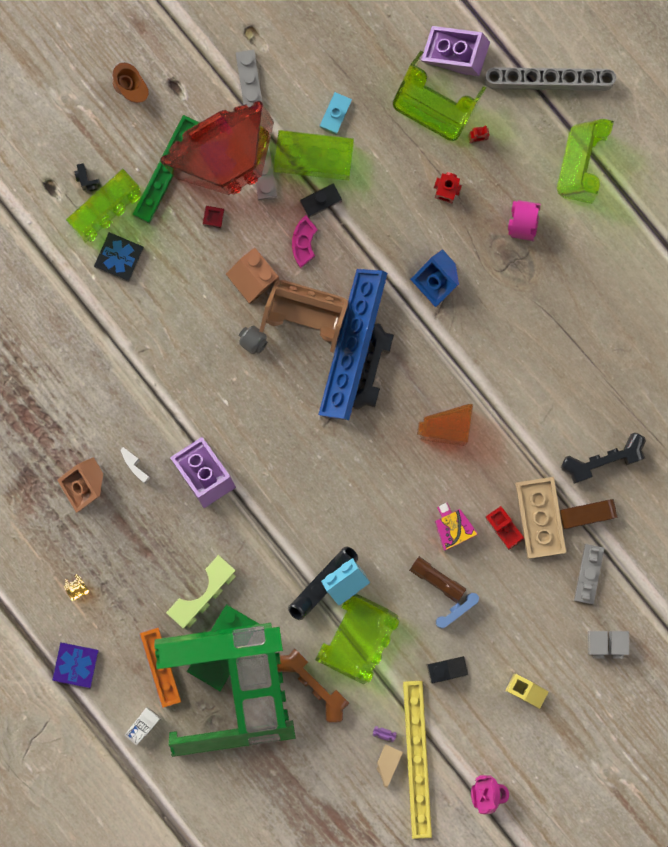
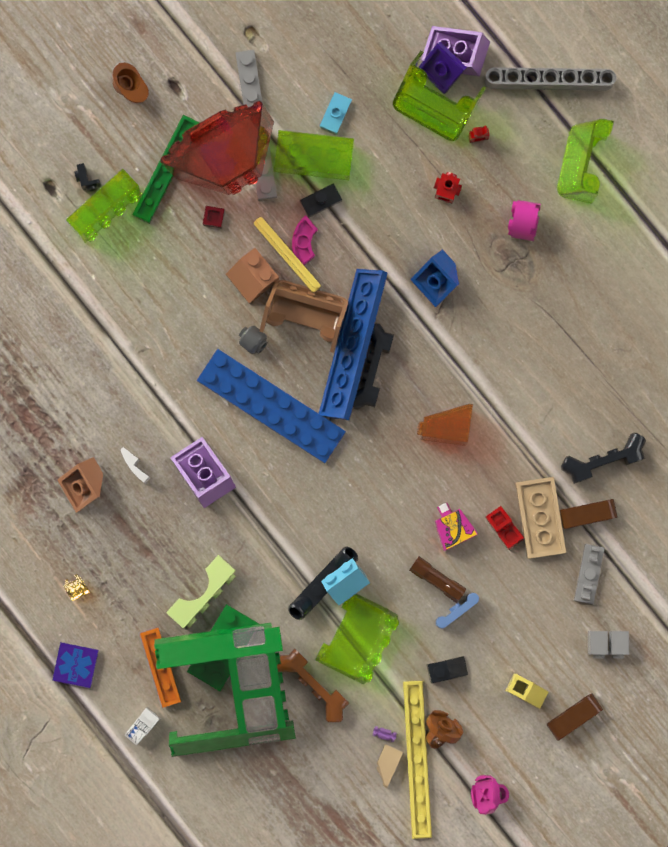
(118, 257): black tile -> none
(271, 406): none -> blue plate
(287, 254): none -> light yellow axle
(442, 67): none -> dark purple tile
(443, 729): none -> dark orange tile
(574, 716): none -> reddish brown beam

